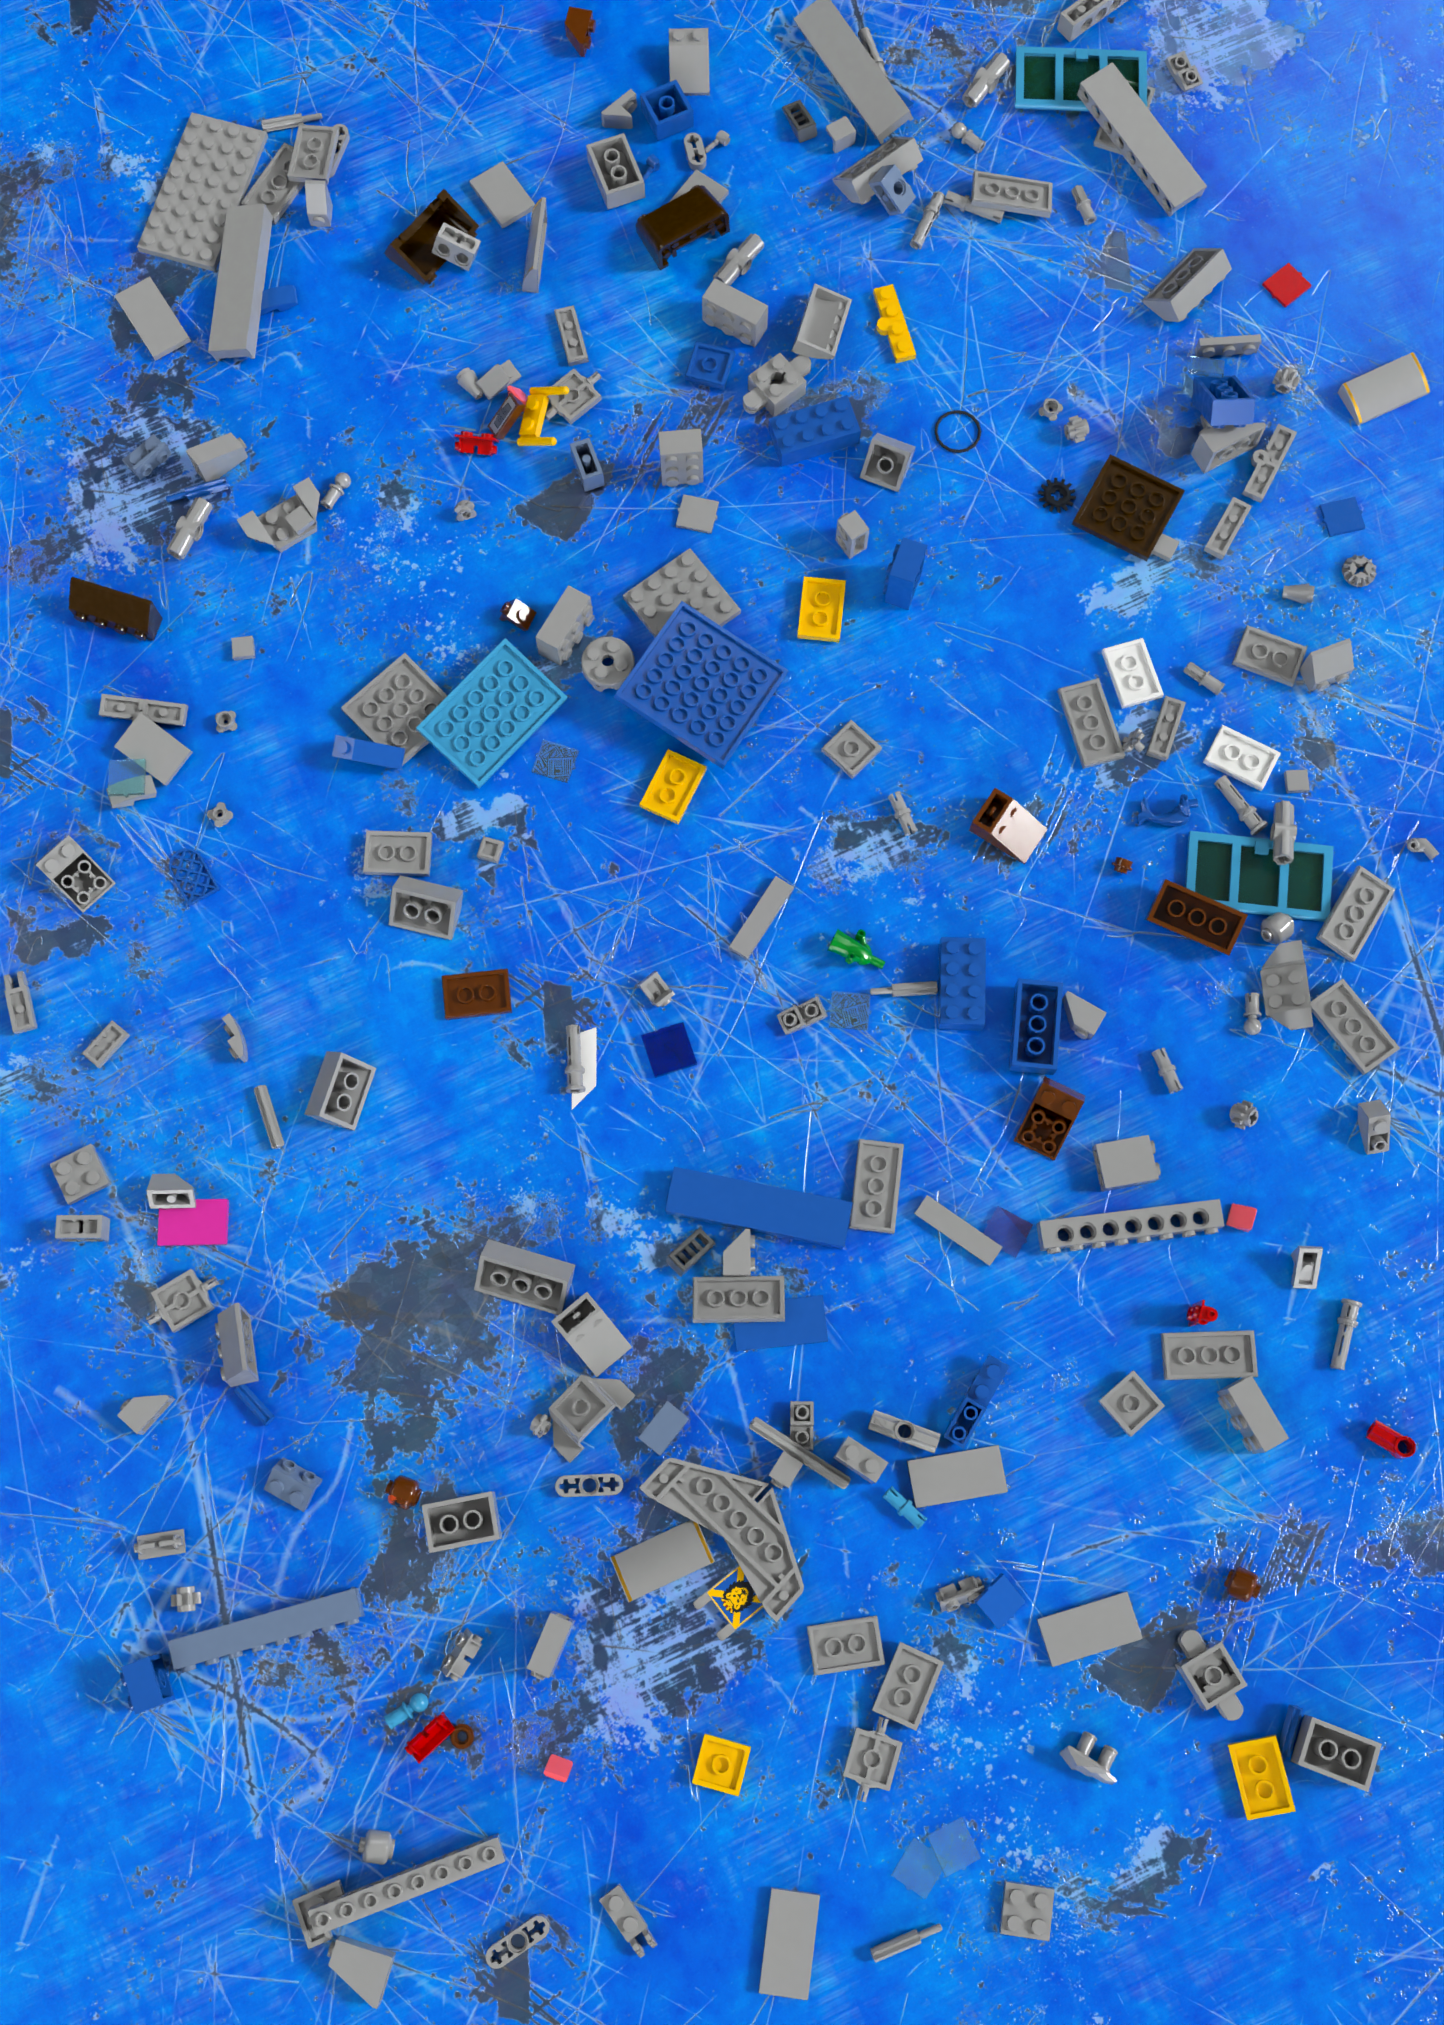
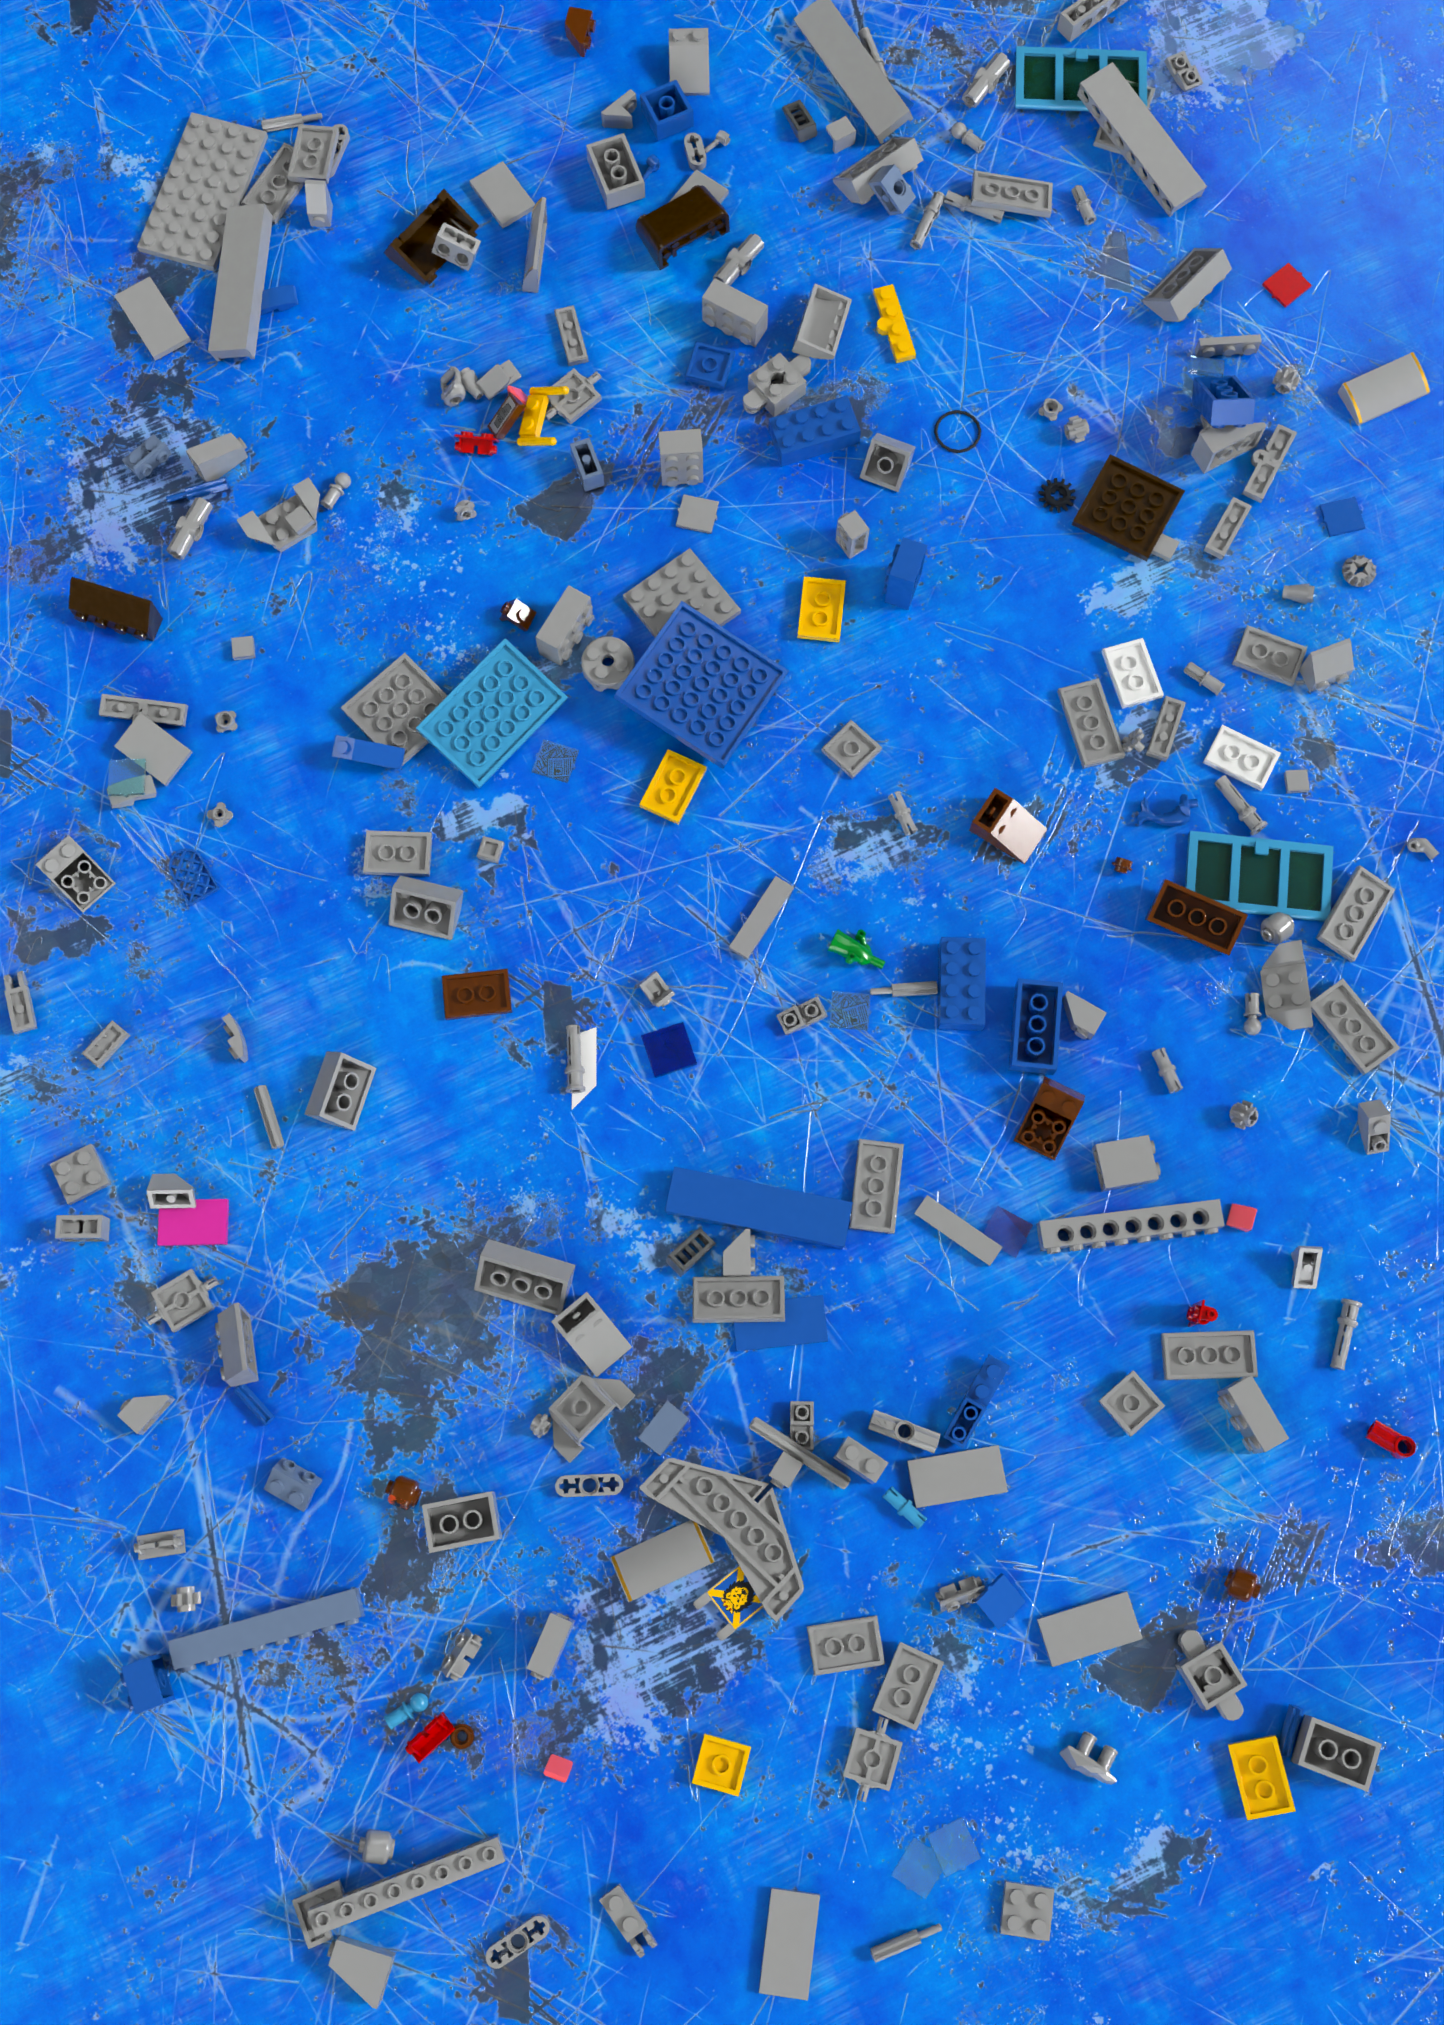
(455, 391): none -> light grey piece
(1283, 833): light grey piece -> none

